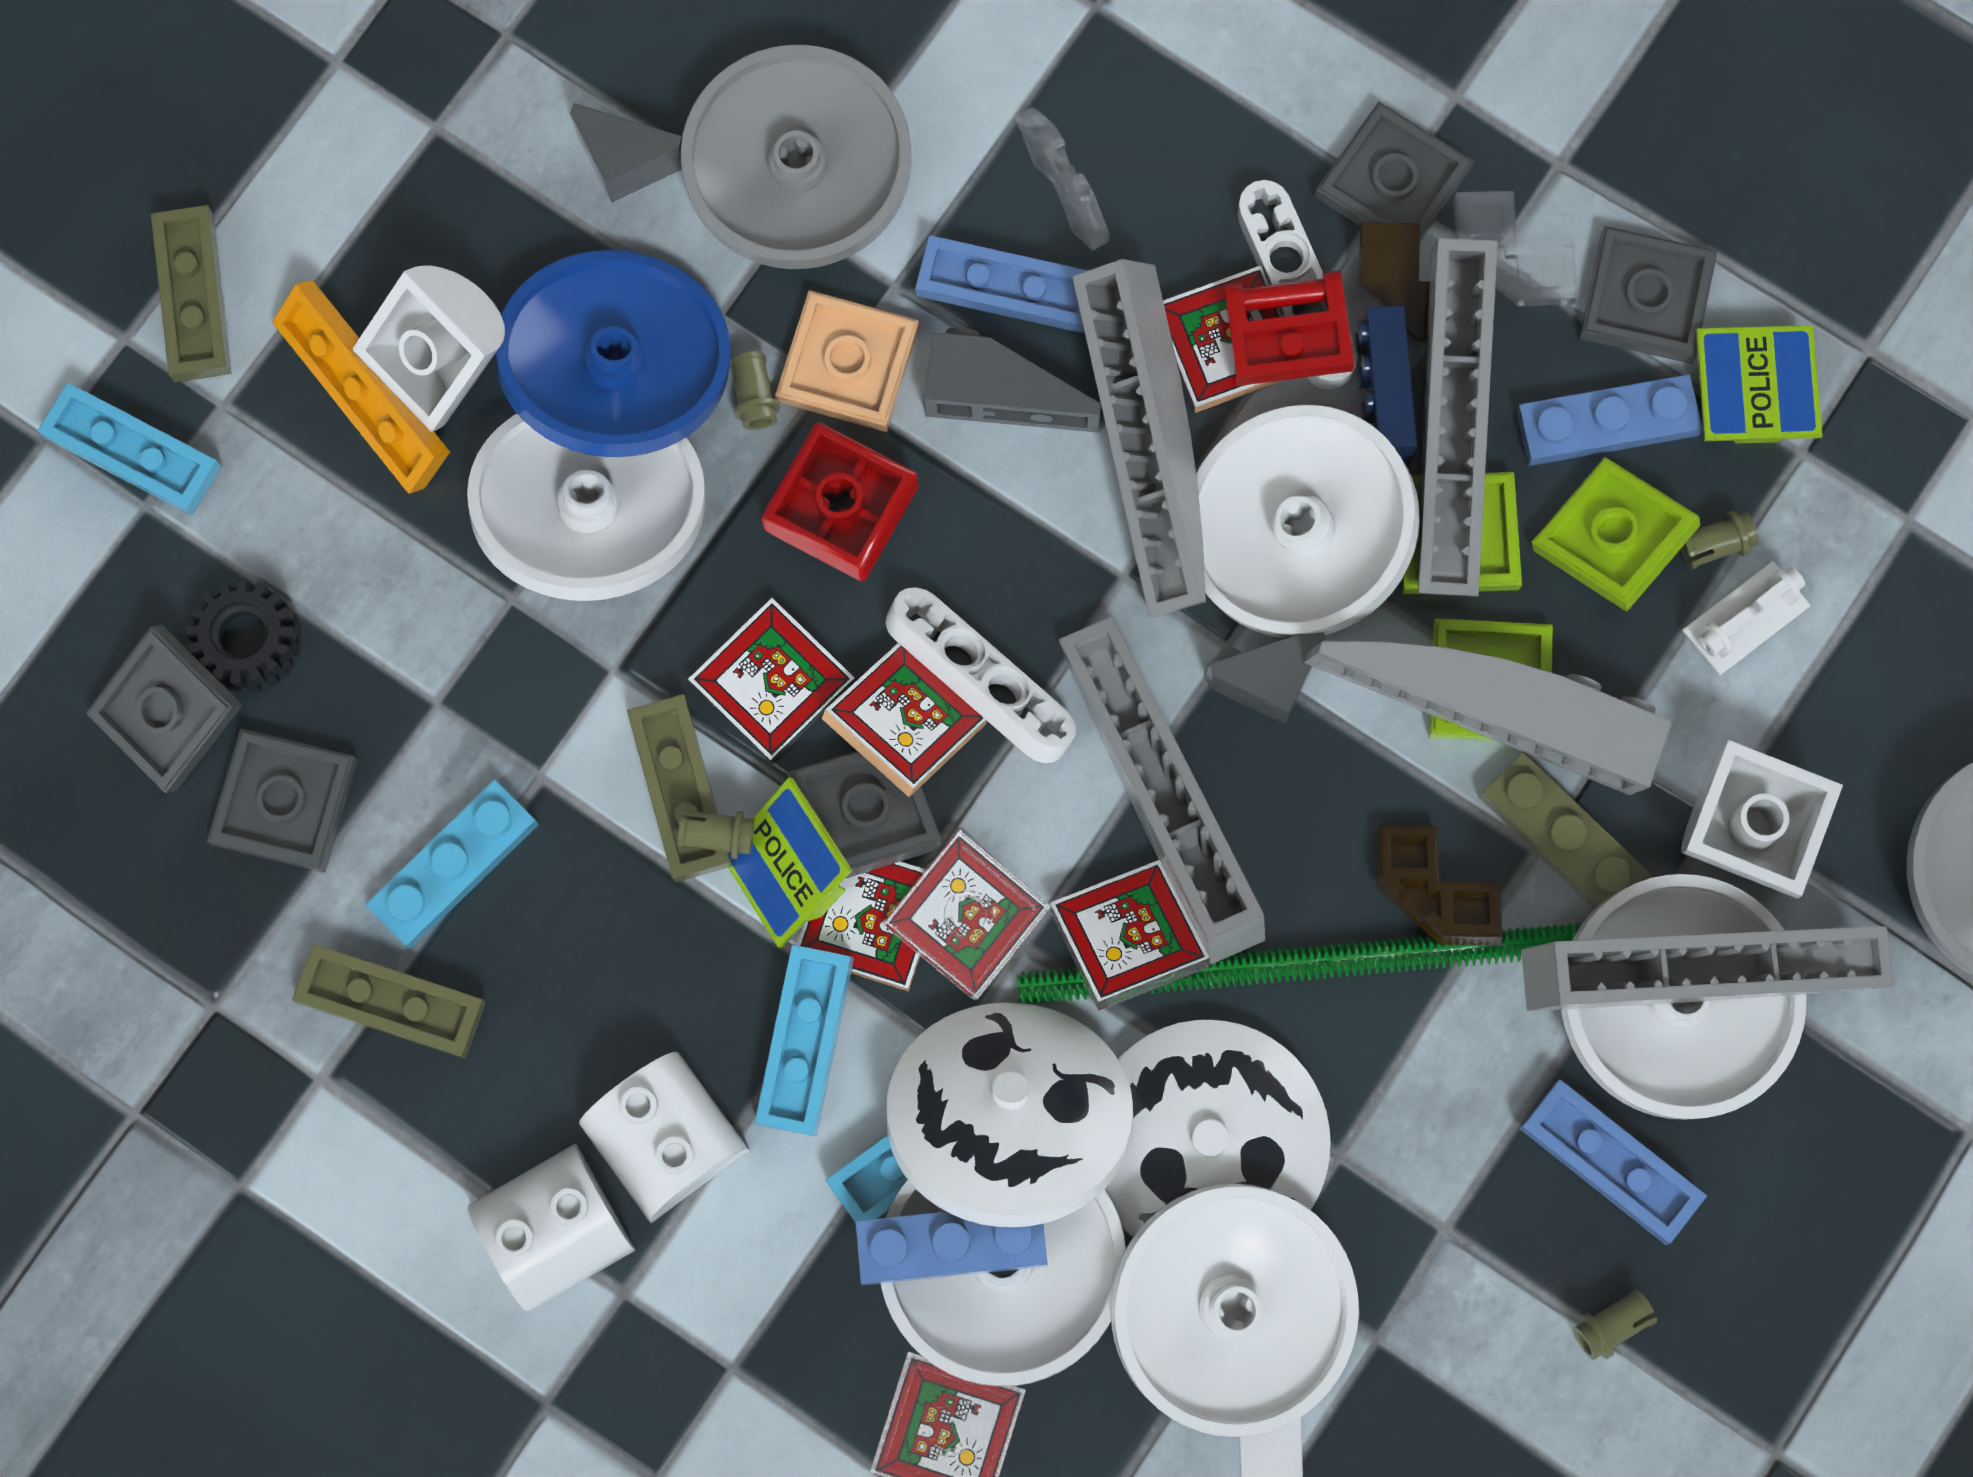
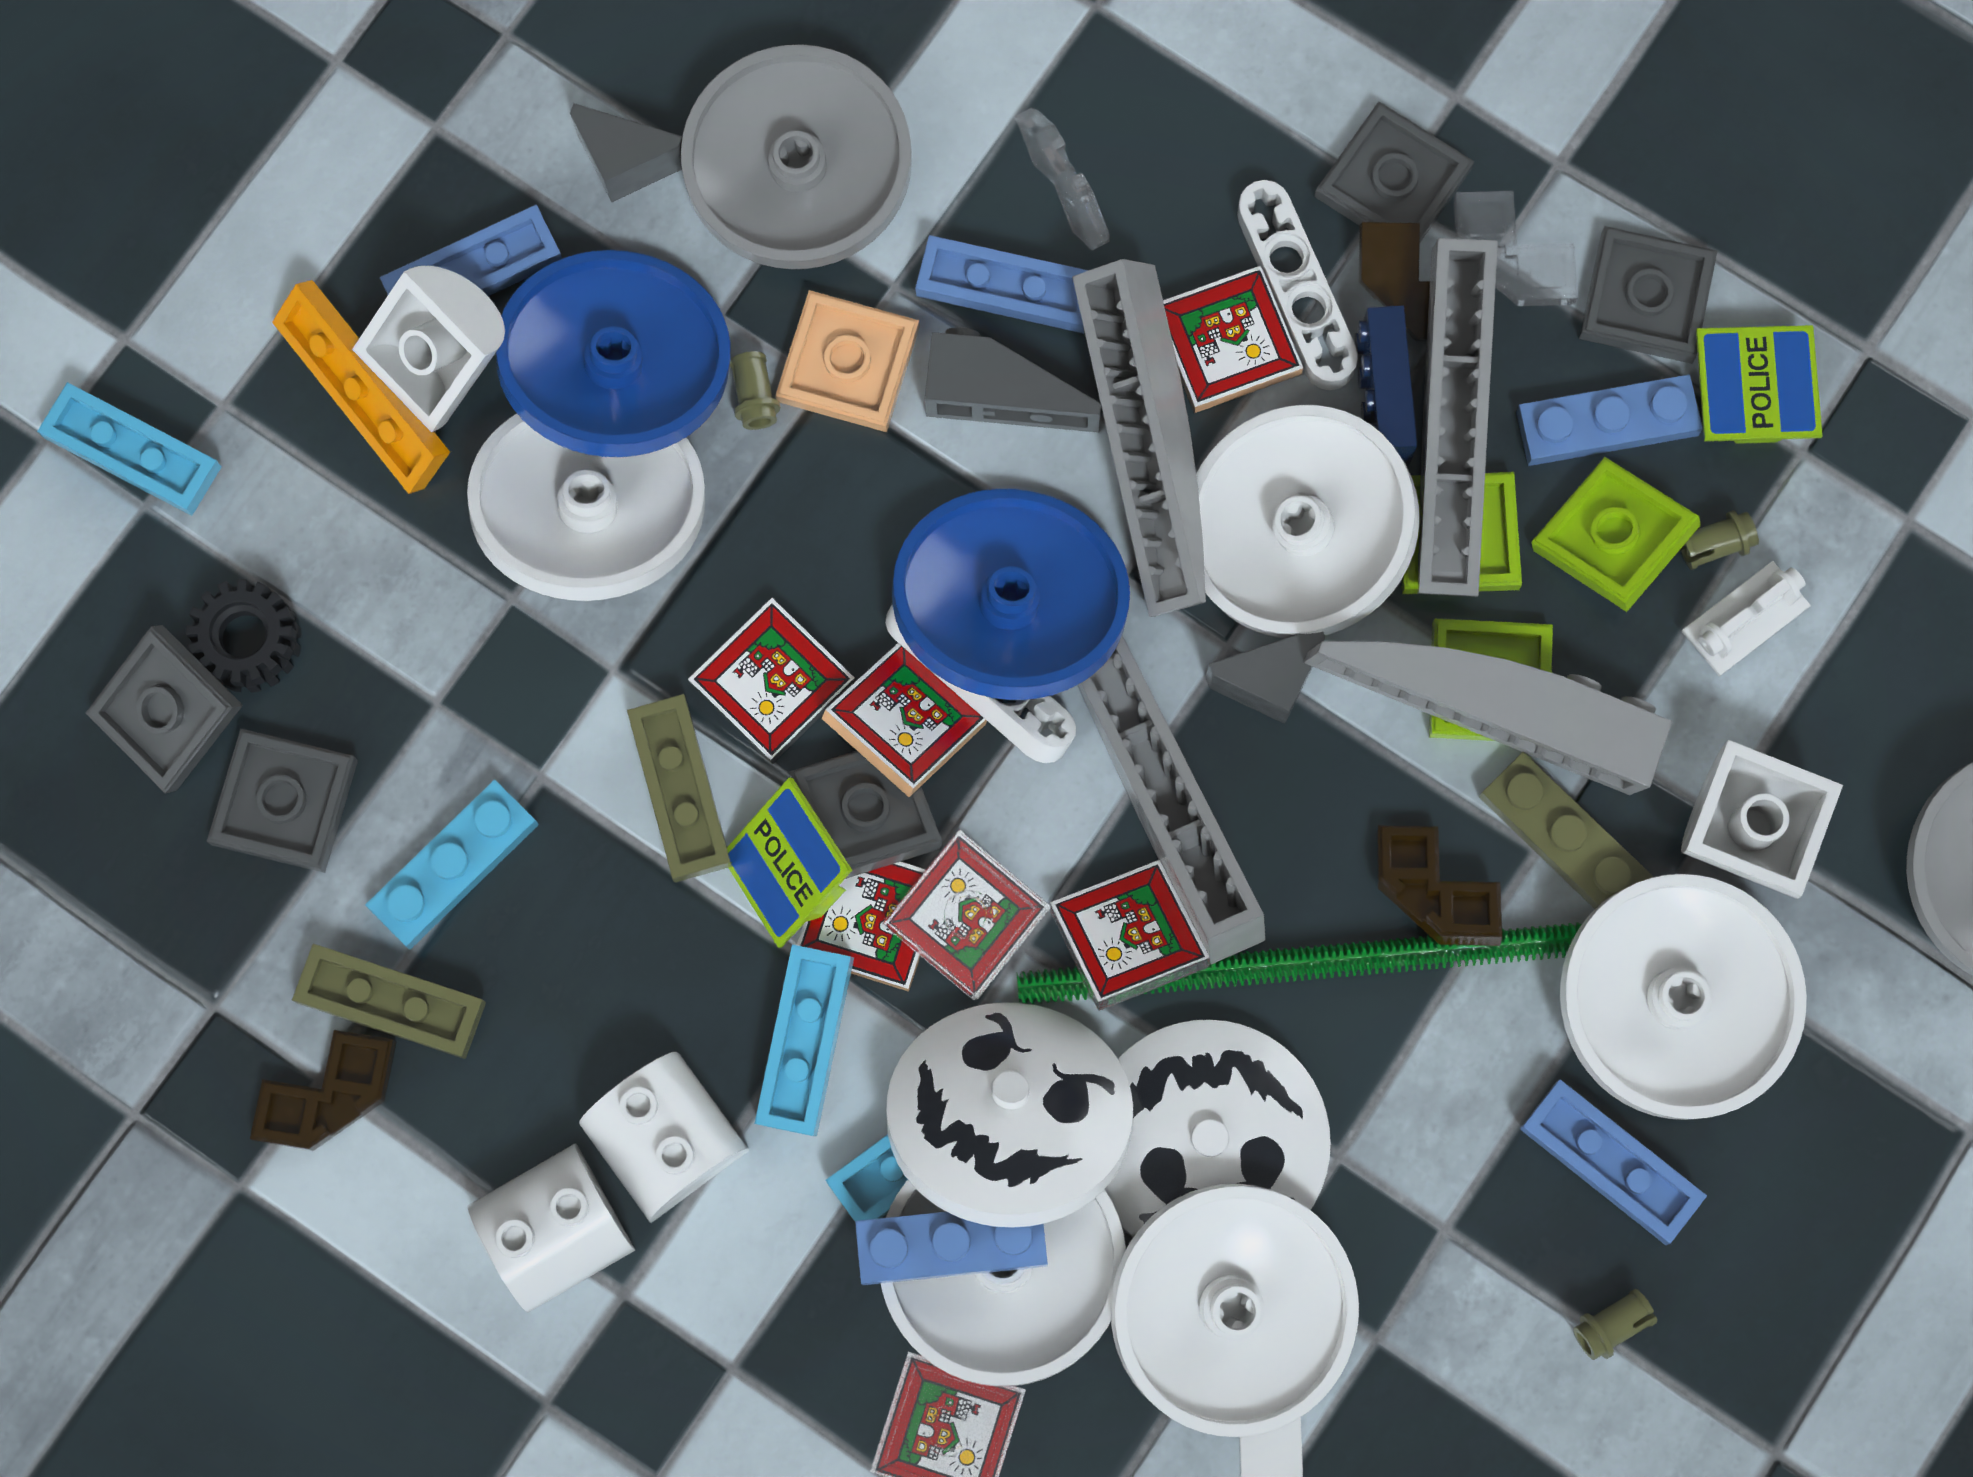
(191, 294): olive plate -> none
(351, 1088): none -> dark brown tile
(494, 255): none -> medium blue plate
(716, 832): olive pin -> none
(829, 467): red brick -> none
(1010, 594): none -> blue dish
(1289, 344): red plate -> none
(1704, 967): light grey slope -> none

